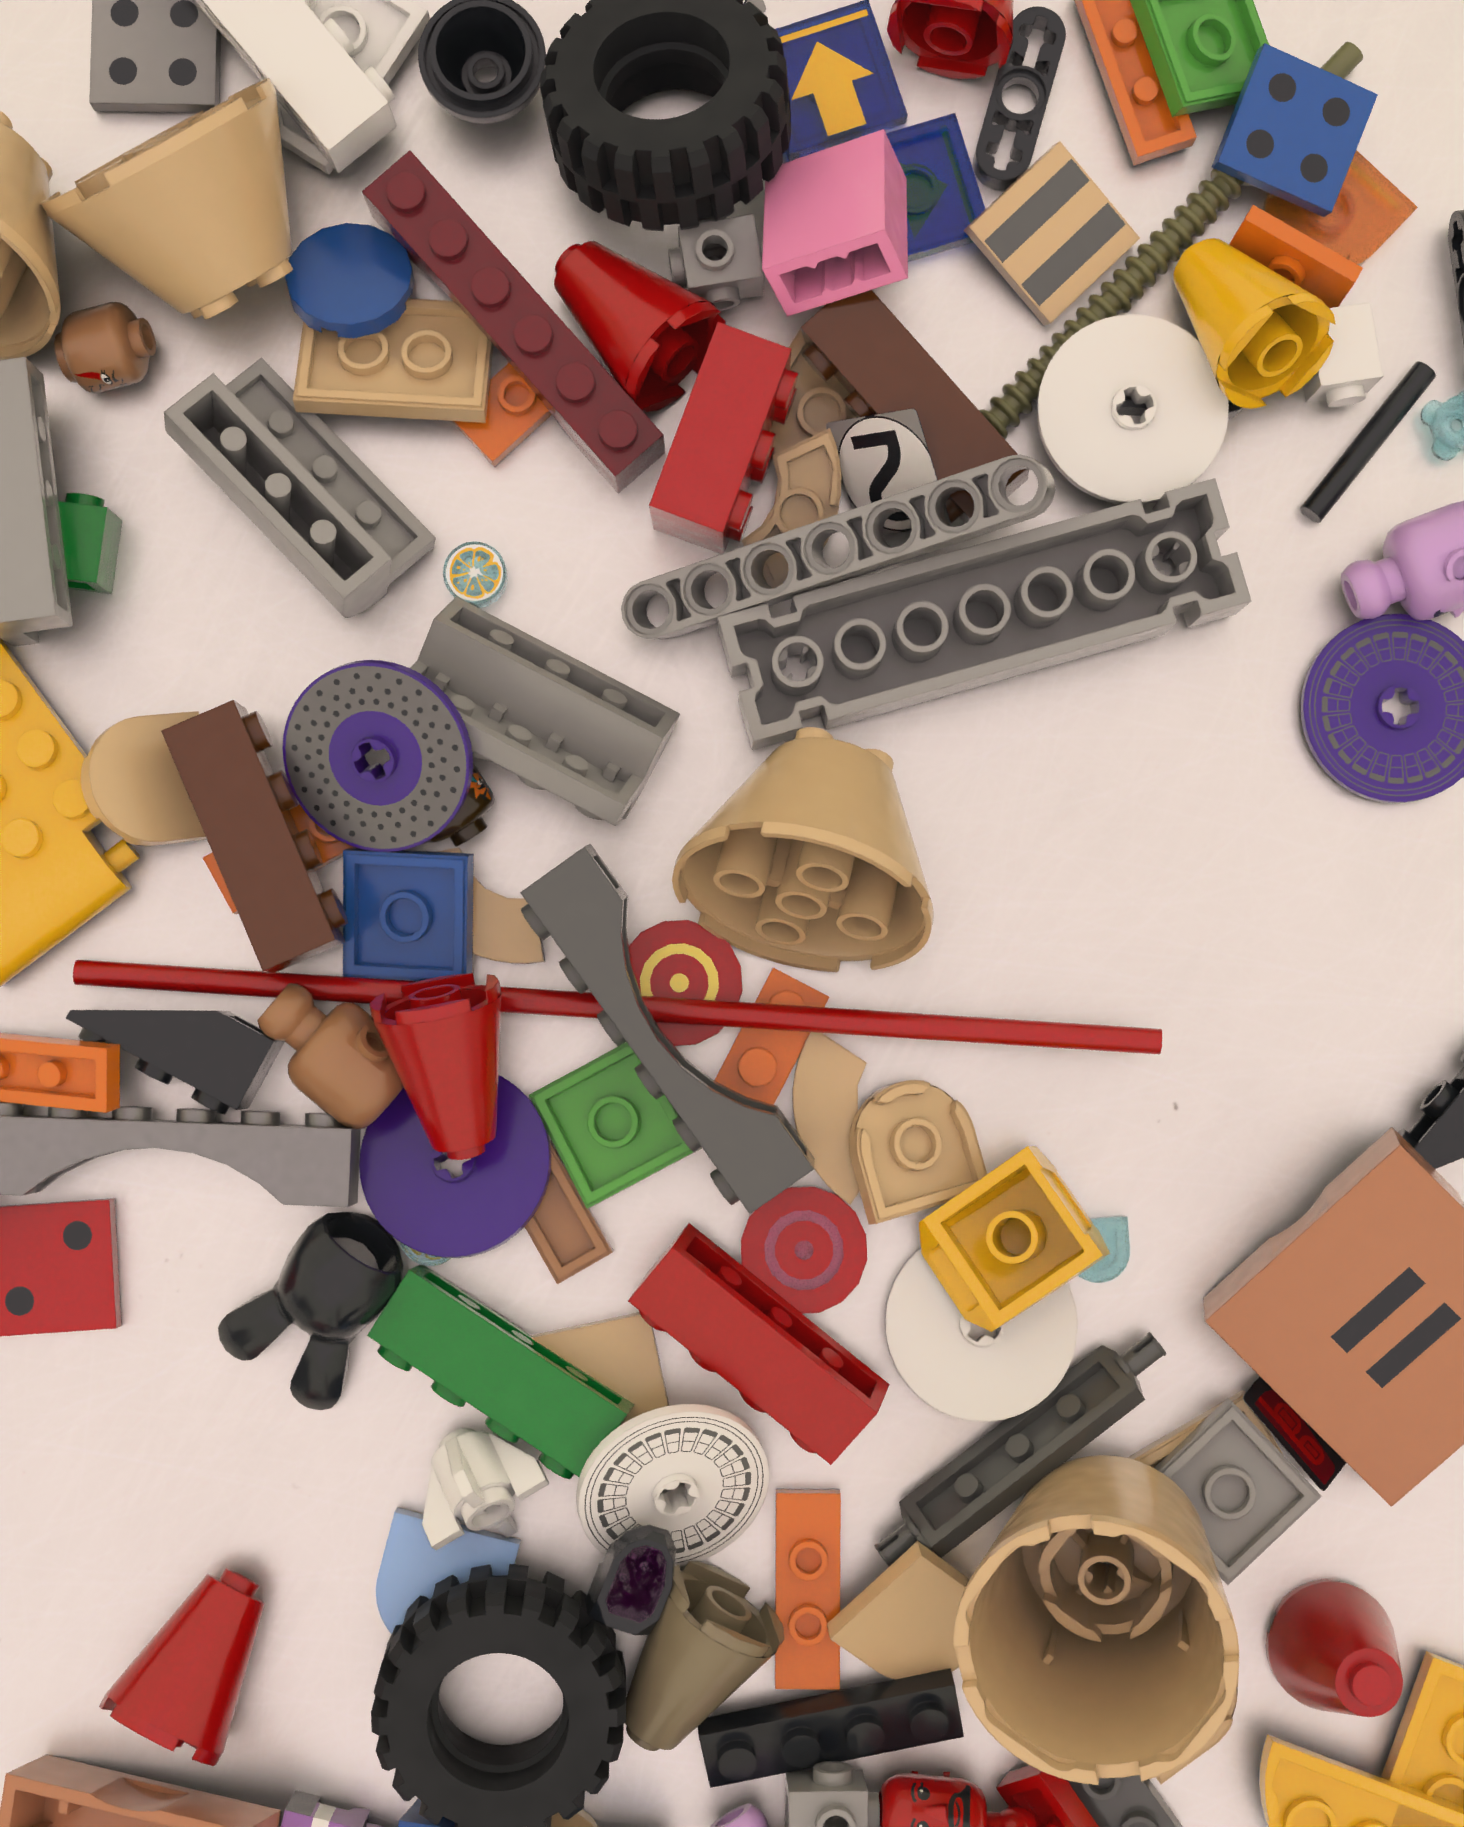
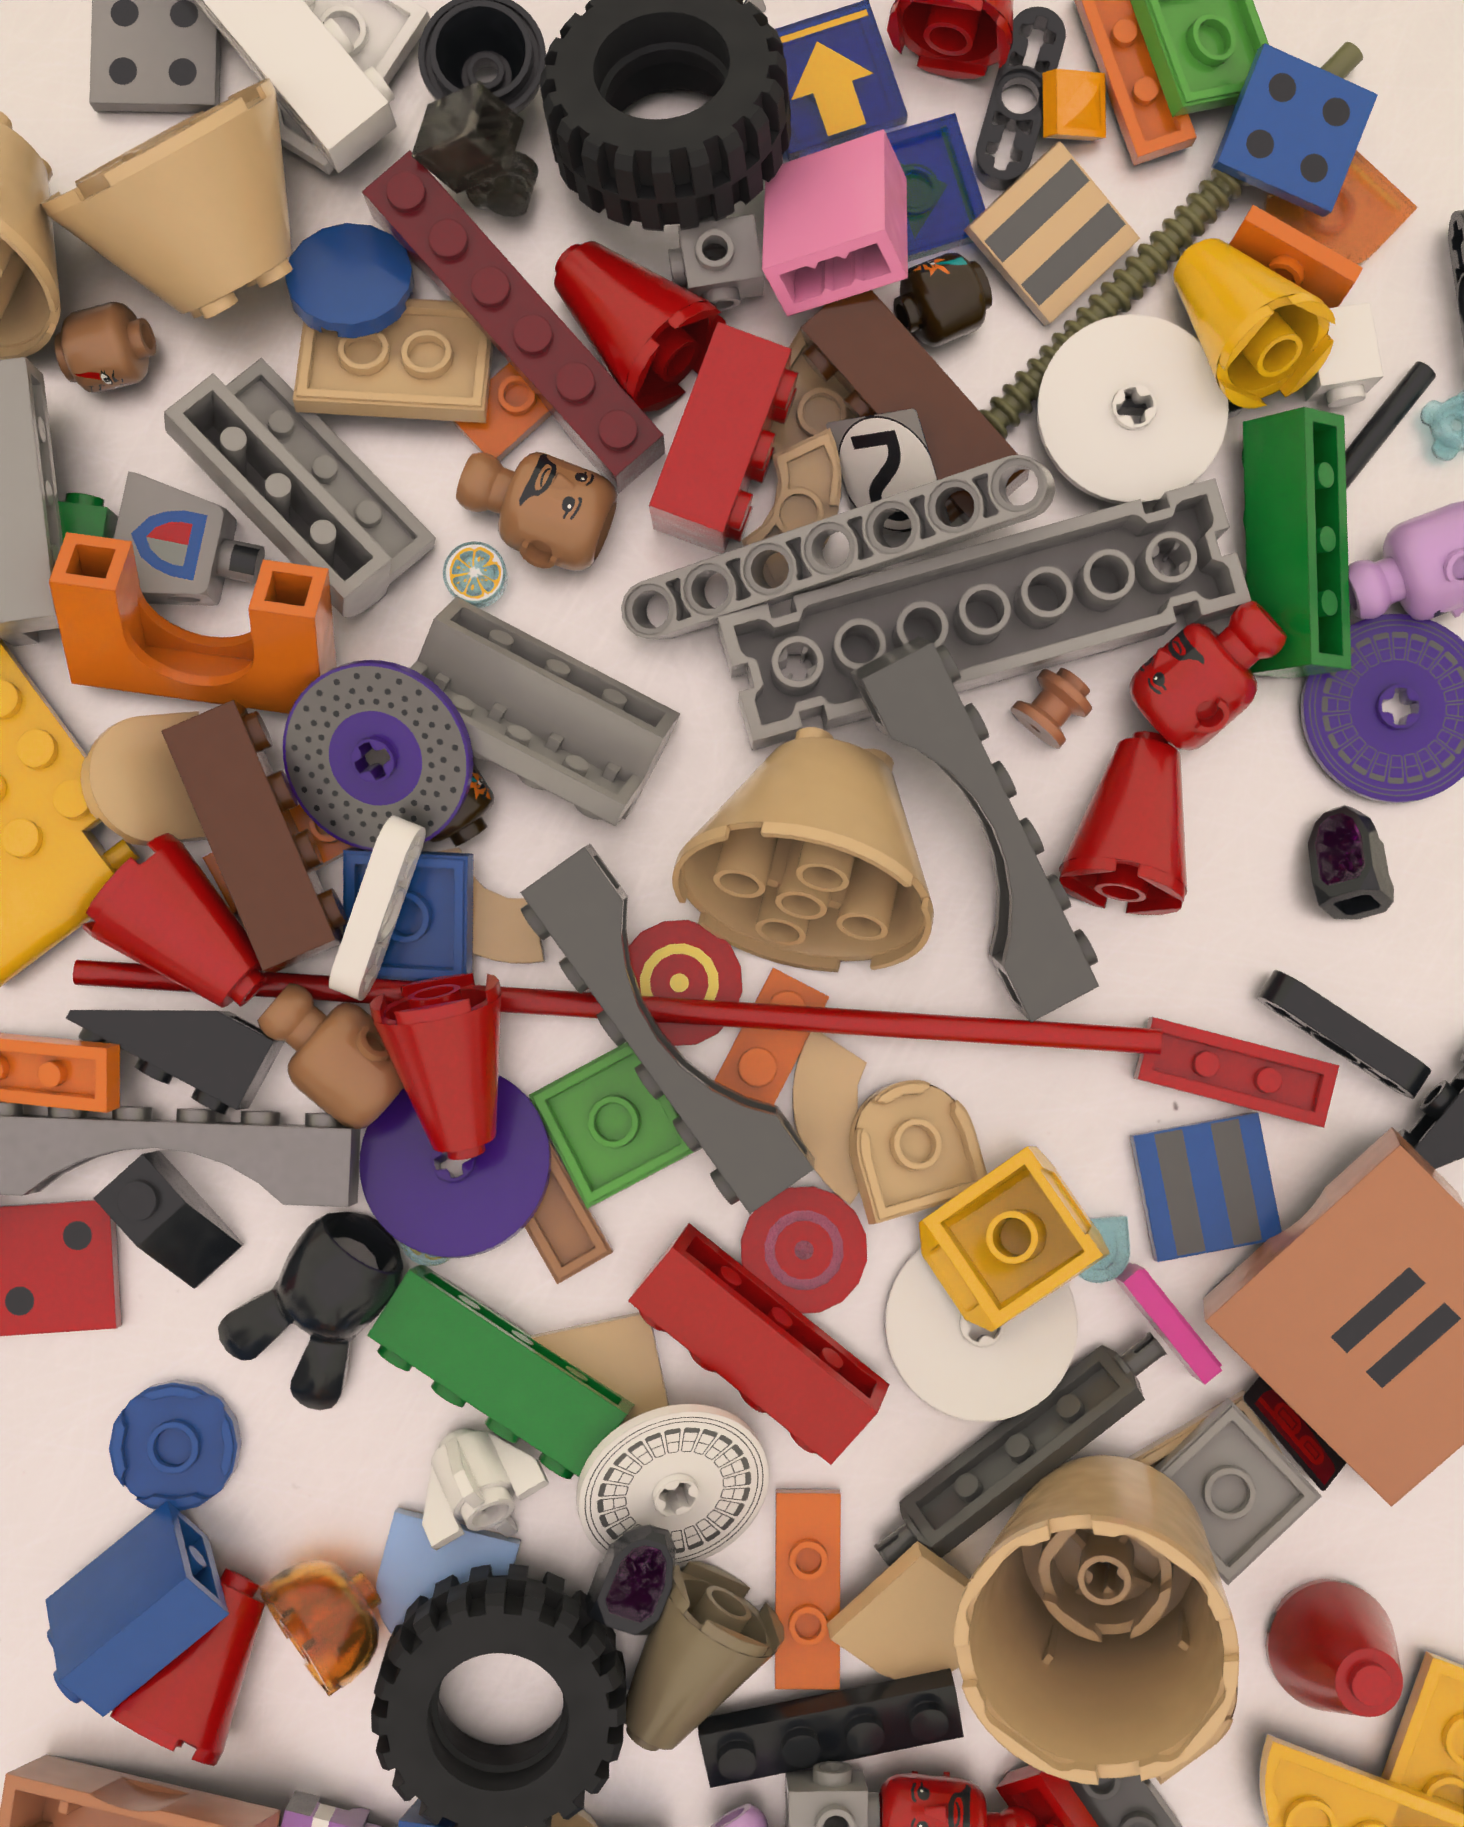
(126, 646): none -> orange arch
(134, 1610): none -> blue brick
(168, 1219): none -> black slope
(175, 1445): none -> blue tile
(176, 925): none -> red cone
(182, 544): none -> light grey torso
(326, 1619): none -> clear orange cylinder
(377, 907): none -> white beam
(472, 147): none -> clear smoke brick
(545, 507): none -> medium nougat piece
(943, 299): none -> dark brown head
(1032, 941): none -> dark grey arch
(1060, 697): none -> nougat wheel
(1074, 105): none -> light orange tile
(1132, 832): none -> red cone
(1169, 1323): none -> dark pink tile
(1205, 676): none -> red piece
(1205, 1186): none -> tile
(1239, 1073): none -> red plate
(1299, 537): none -> green brick
(1344, 1034): none -> black beam
(1349, 865): none -> black rock

